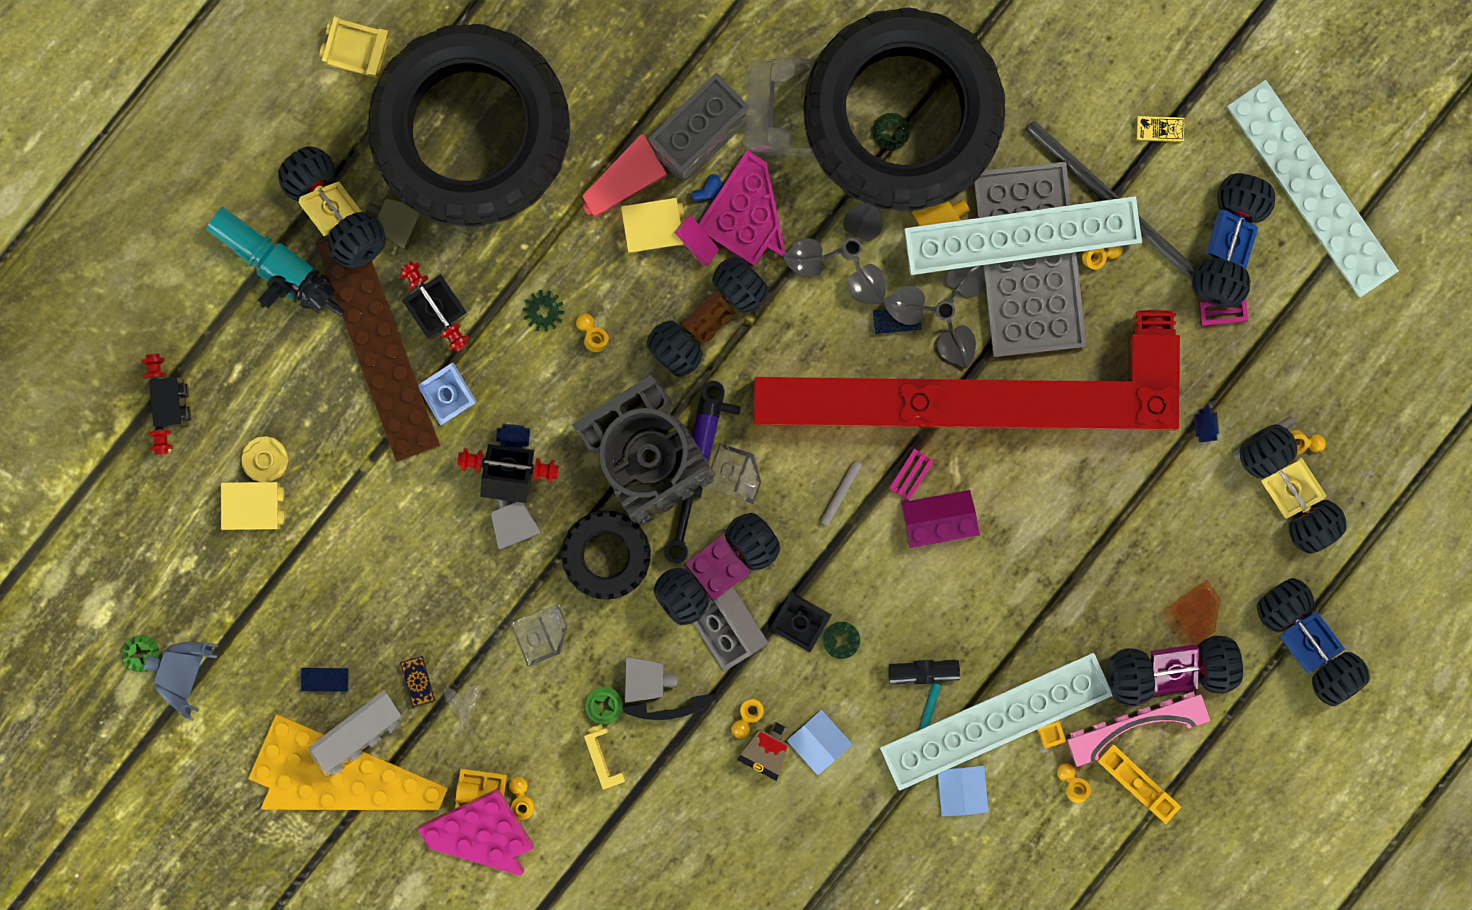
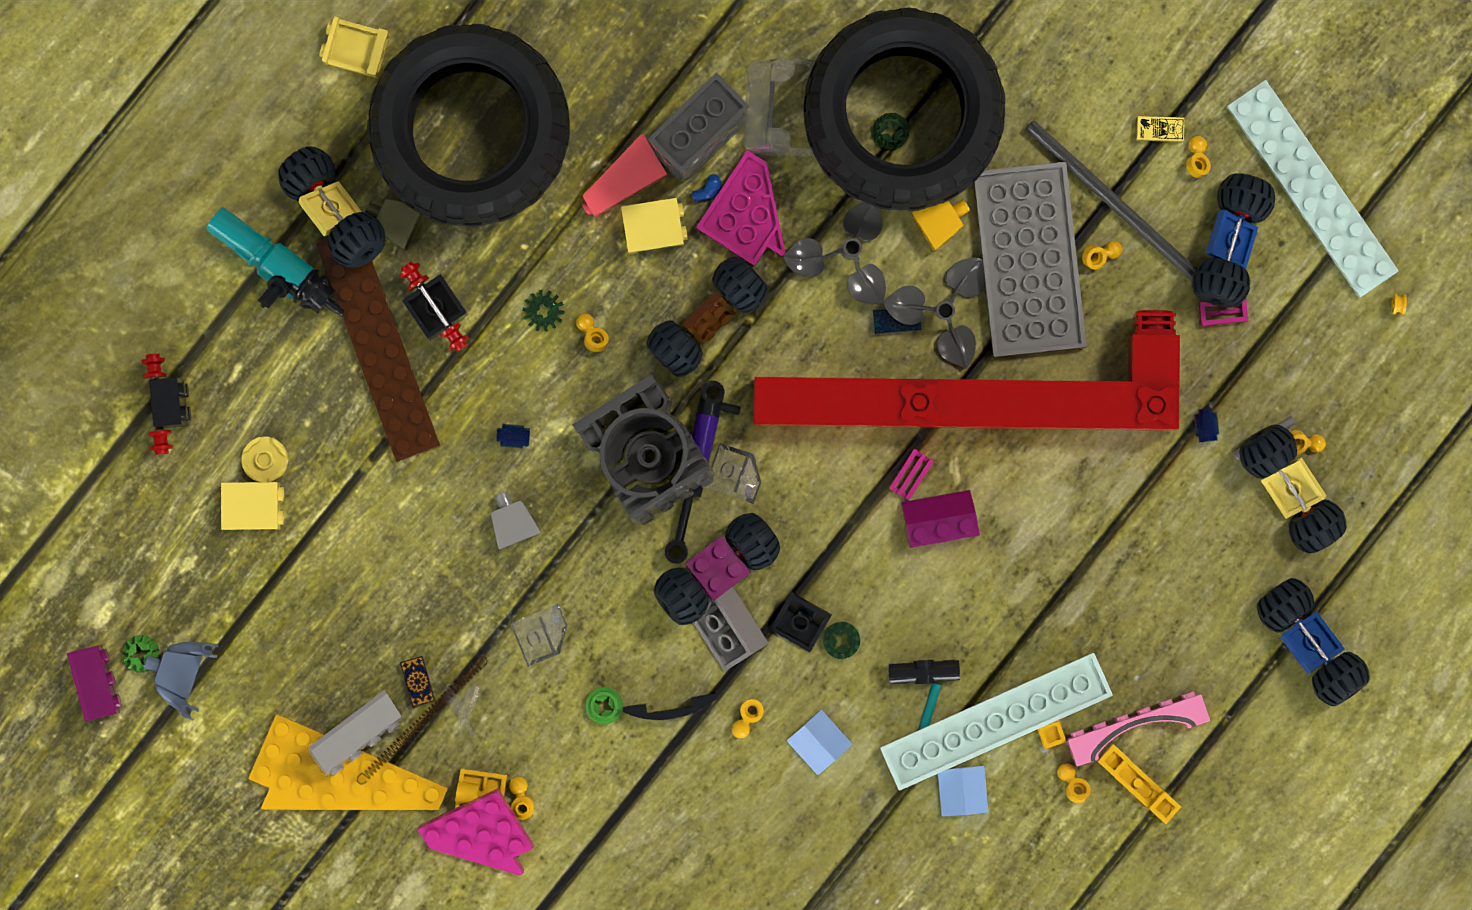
(94, 682): none -> magenta slope
(325, 679): clear blue tile -> none
(426, 721): none -> reddish brown piece
(447, 394): light blue slope -> none
(507, 471): black brick -> none
(598, 759): light yellow panel -> none
(605, 587): black tyre -> none
(646, 679): light grey torso -> none
(696, 240): dark pink tile -> none
(766, 751): torso -> none
(841, 492): light grey bar -> none
(1022, 235): light aqua plate -> none
(1137, 678): black plate -> none
(1197, 612): clear orange plate -> none
(1198, 164): none -> yellow plate
(1399, 304): none -> yellow bush

